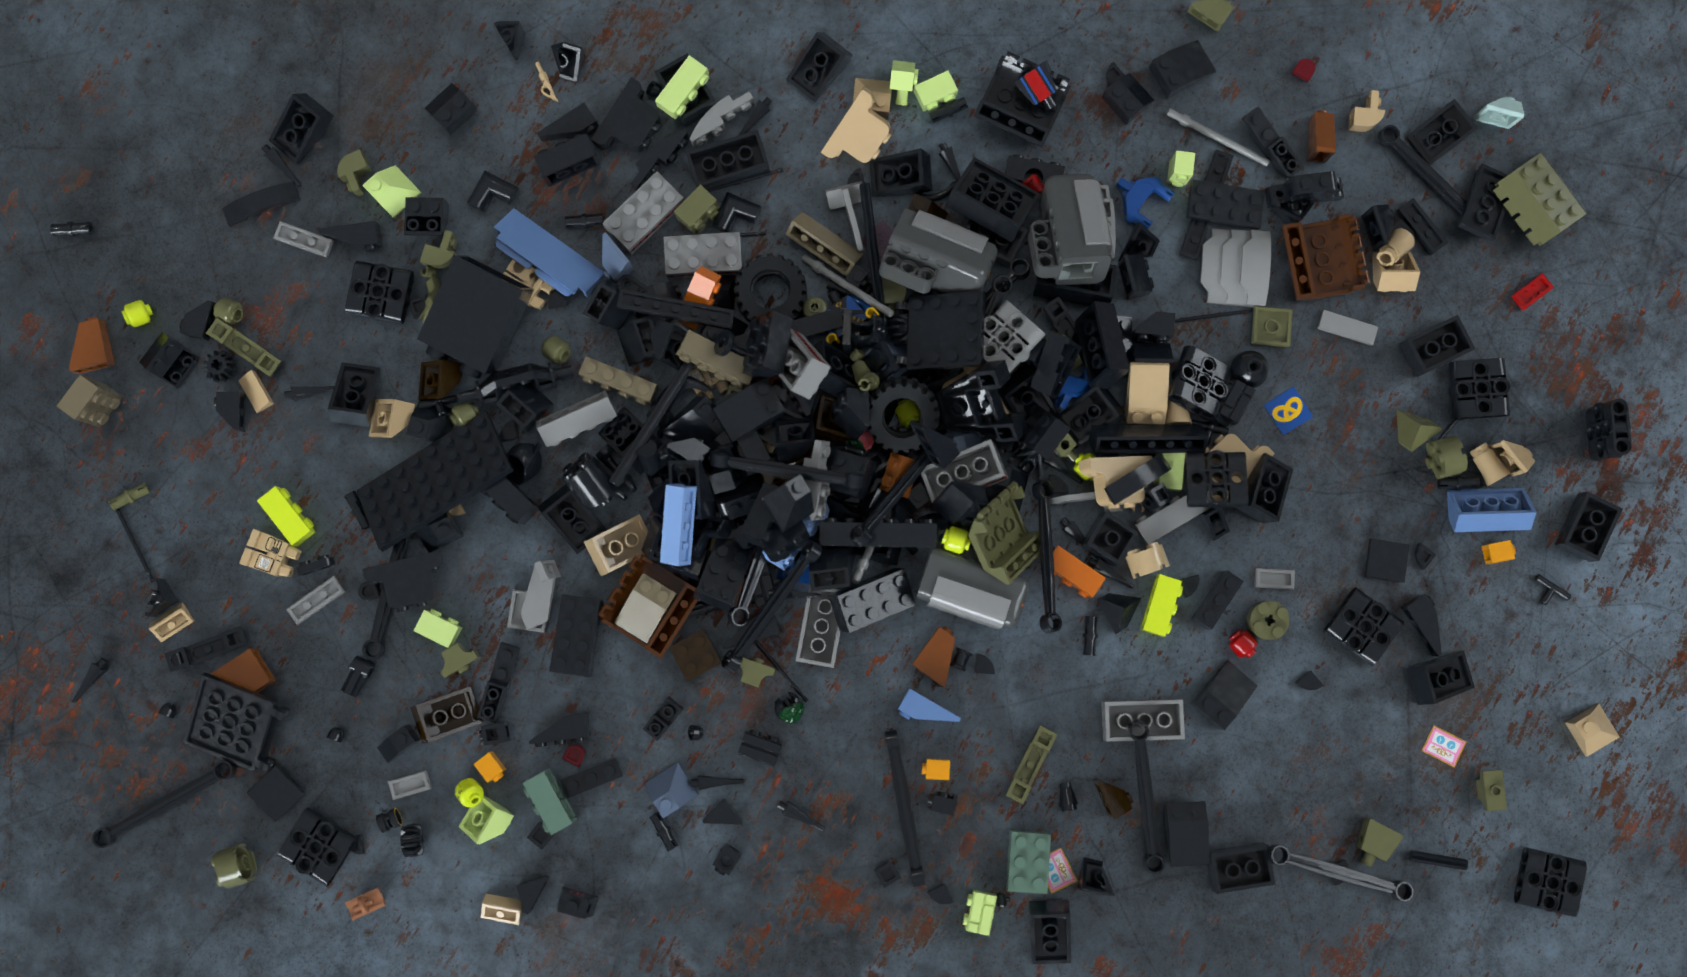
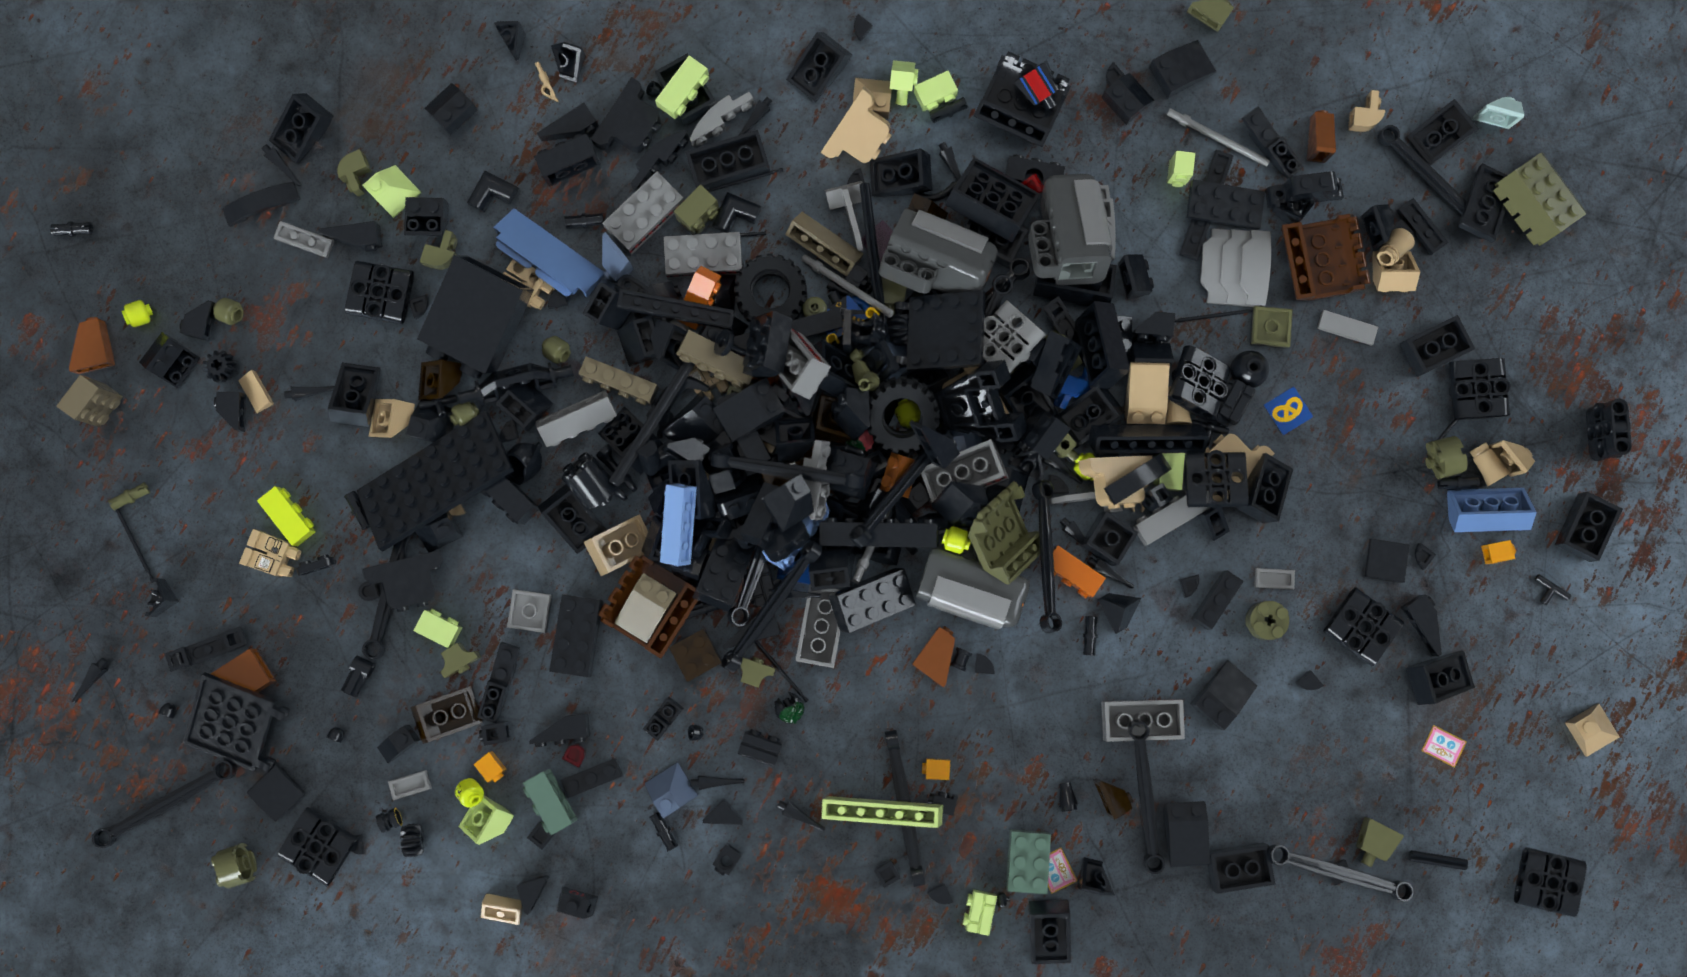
(171, 622): tan slope -> none
(244, 347): olive slope -> none
(316, 600): light grey tile -> none
(365, 903): nougat hips -> none
(433, 286): olive arm -> none
(540, 592): light grey piece -> none
(861, 27): none -> black tile
(882, 811): none -> yellowish green brick
(919, 707): medium blue slope -> none
(1030, 764): olive slope -> none
(1137, 193): blue connector -> none
(1140, 242): black slope -> none
(1147, 561): tan brick -> none
(1161, 605): neon yellow brick -> none
(1243, 643): red head -> none
(1304, 69): dark red tile -> none
(1414, 430): olive slope -> none
(1492, 790): olive brick -> none
(1532, 291): red plate -> none

